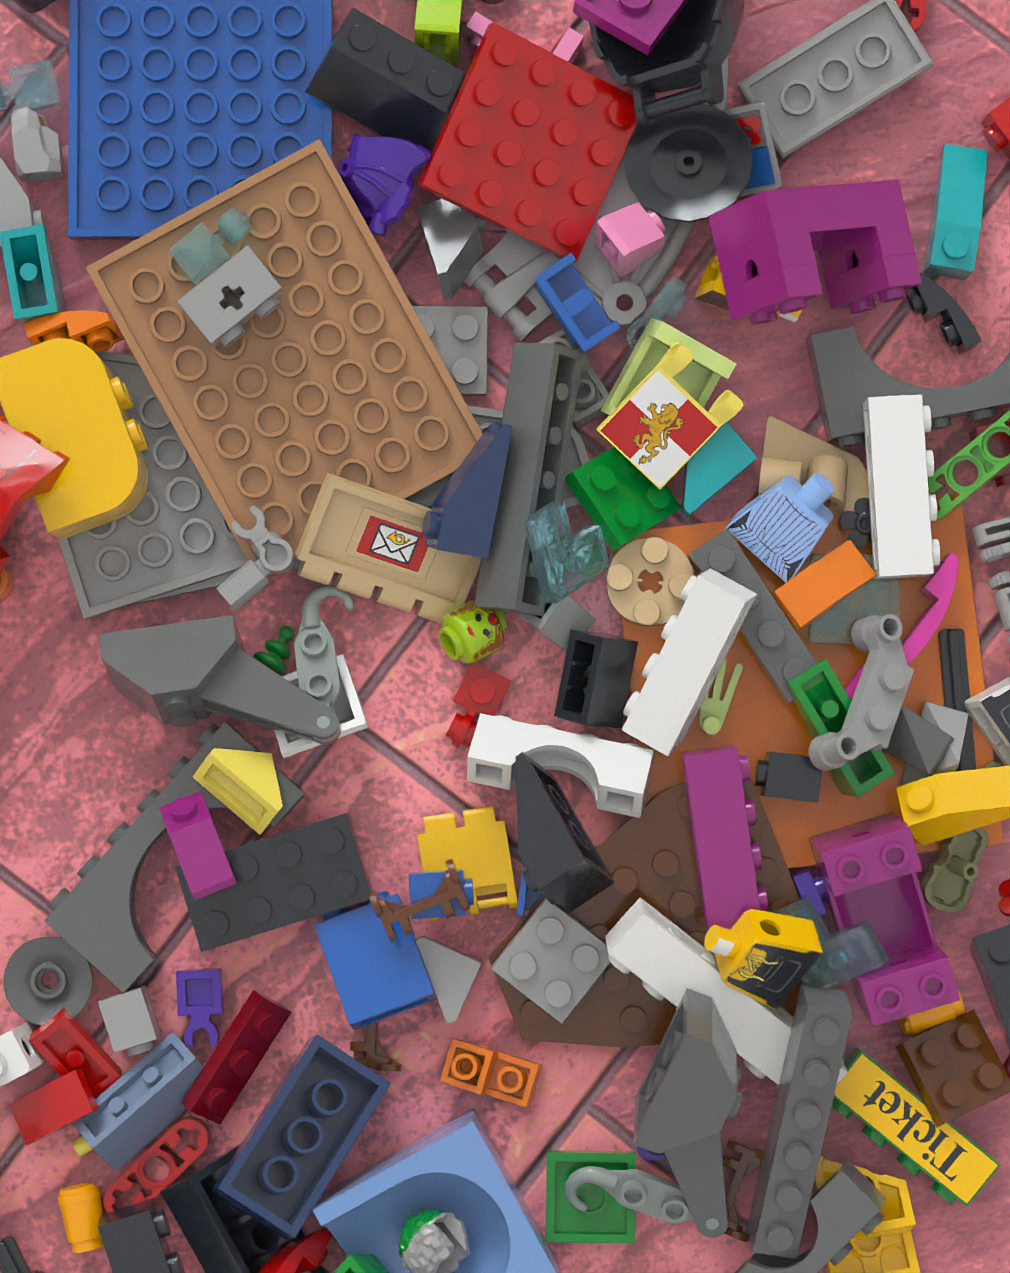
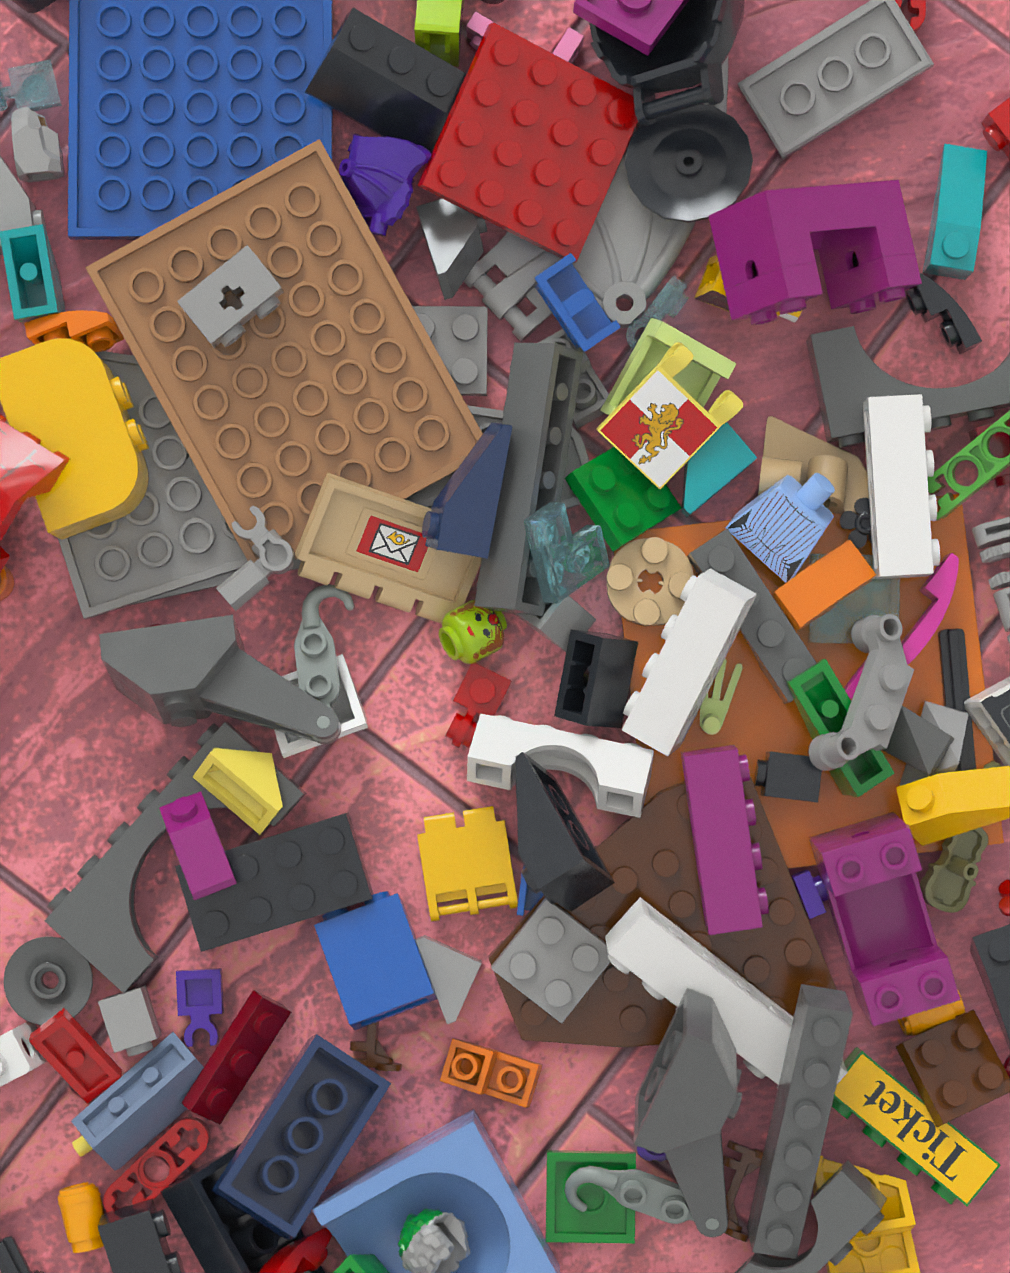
(53, 1106): red slope -> none
(202, 253): clear light blue plate -> none
(276, 650): green hair -> none
(392, 912): reddish brown piece -> none
(425, 883): blue brick -> none
(629, 237): bright pink slope -> none
(764, 954): torso -> none
(765, 168): slope -> none
(844, 953): clear light blue plate -> none

